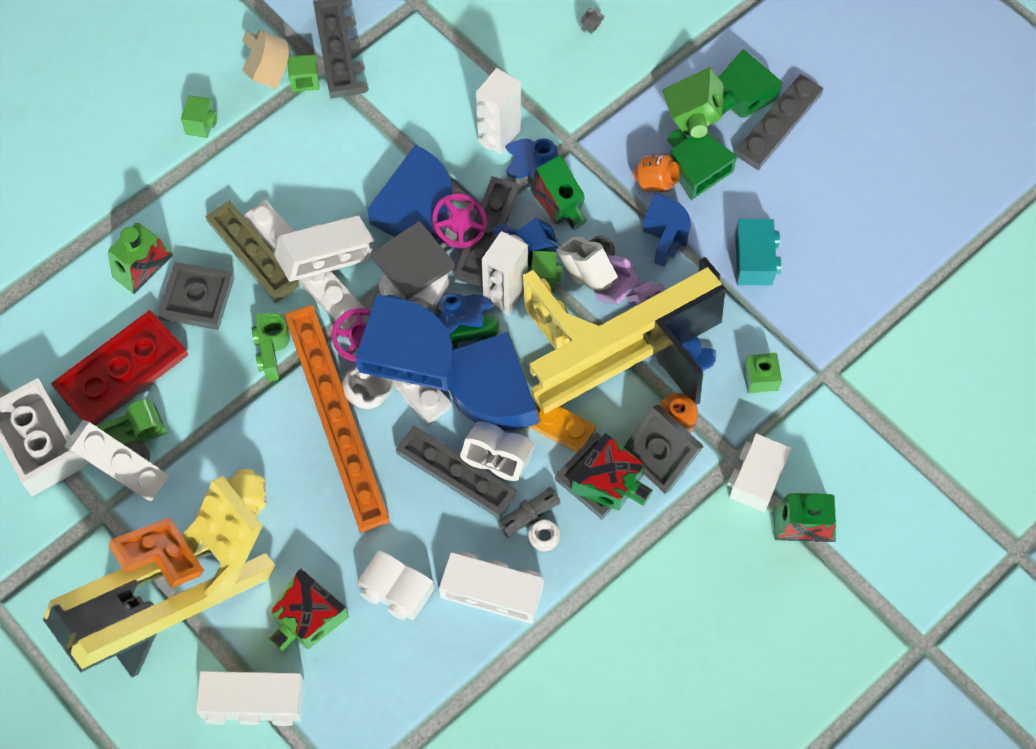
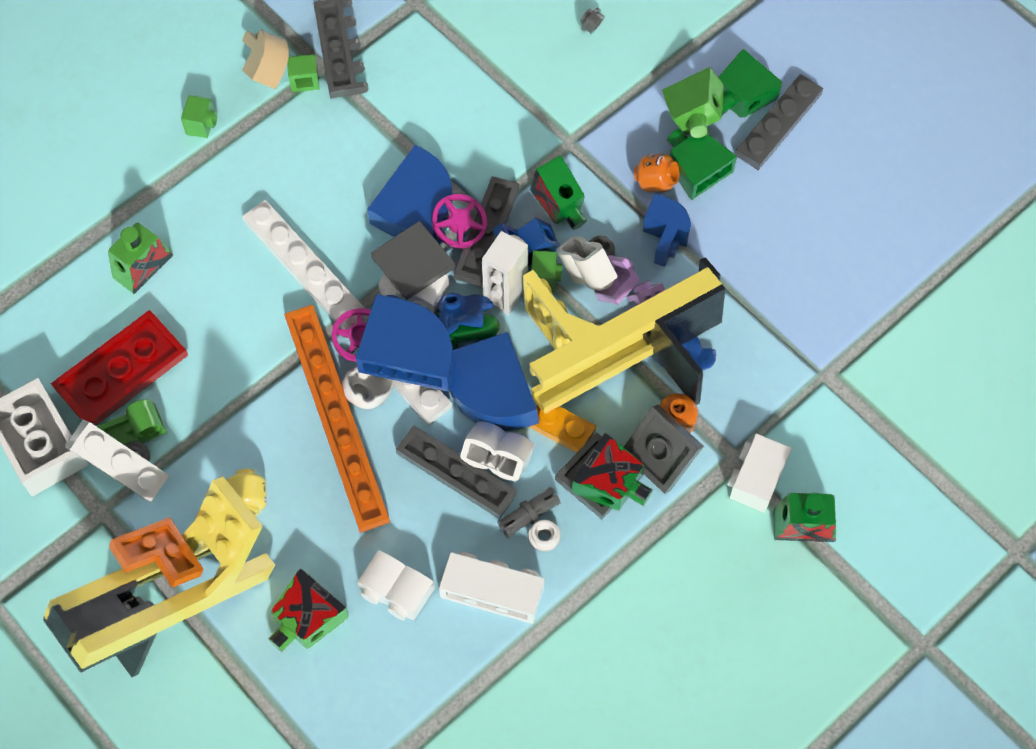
(196, 295): dark grey plate -> none
(250, 697): white brick -> none
(251, 251): olive plate -> none
(268, 343): bright green plate -> none
(323, 248): white brick -> none
(498, 111): white brick -> none
(529, 156): blue plate -> none
(756, 252): teal piece -> none
(760, 380): bright green plate -> none

